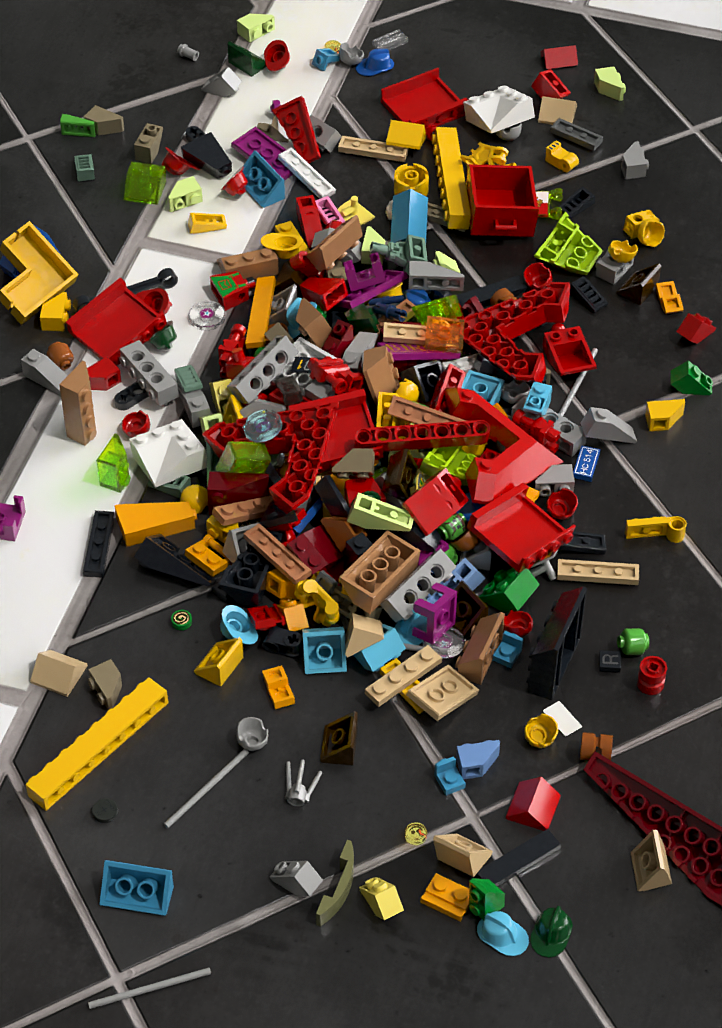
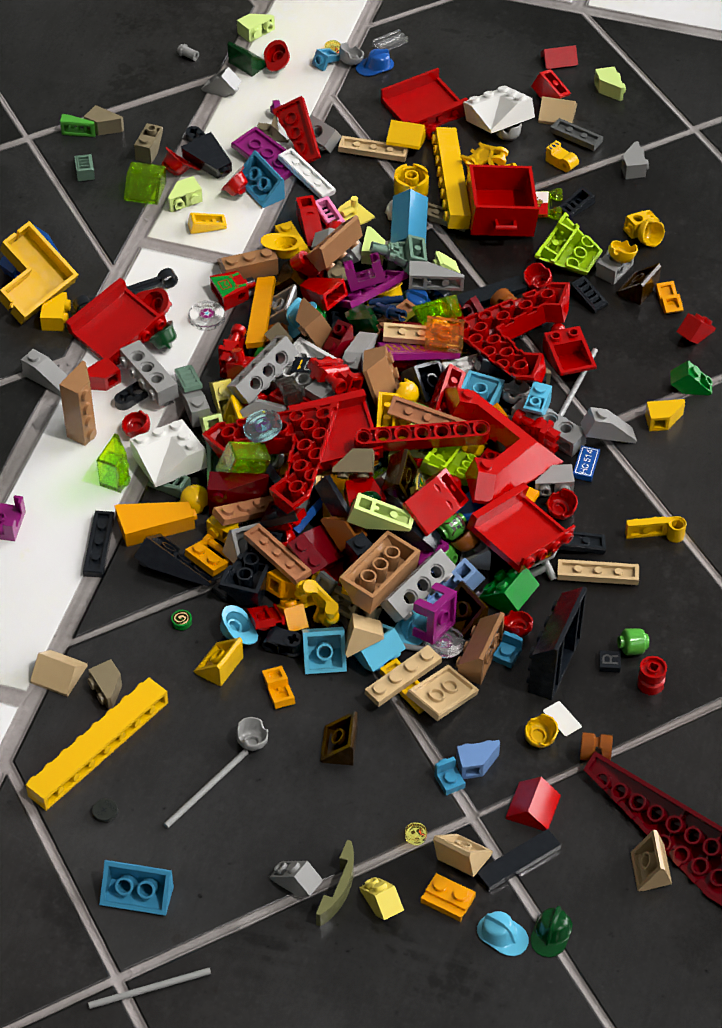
(60, 355): dark orange head -> none
(297, 794): light grey plant -> none
(485, 897): green slope -> none

